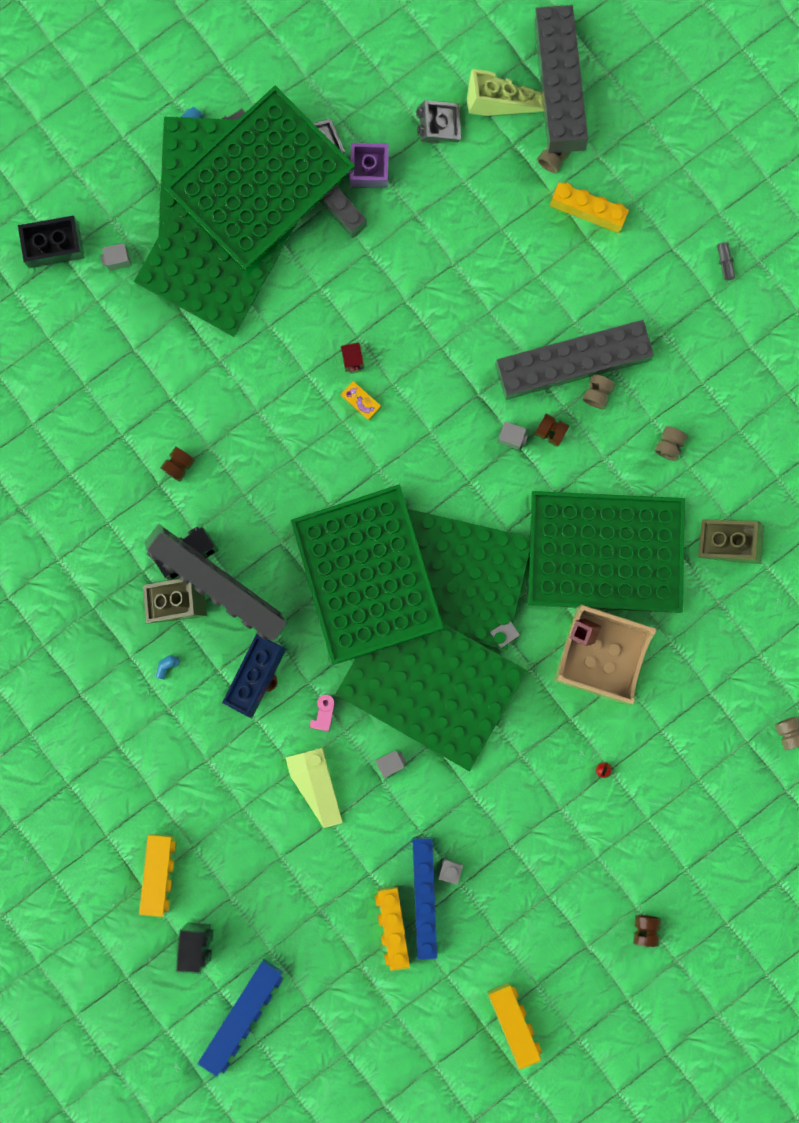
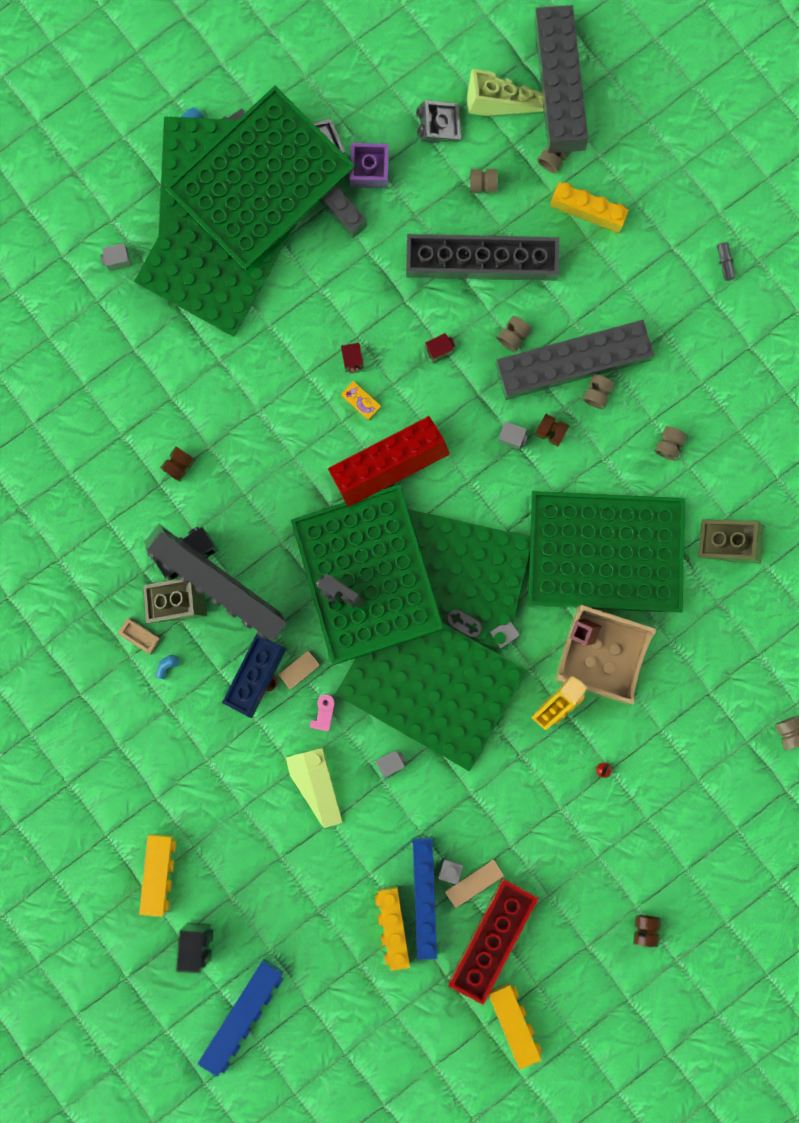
(51, 241): black brick -> none
(139, 636): none -> tan tile
(299, 670): none -> tan tile
(336, 591): none -> dark grey plate
(388, 461): none -> red brick
(440, 347): none -> dark red brick
(461, 627): none -> dark grey beam
(474, 883): none -> tan tile
(482, 257): none -> dark grey brick
(483, 181): none -> dark tan wheel
(492, 941): none -> red brick
(514, 333): none -> dark tan wheel
(560, 703): none -> yellow brick

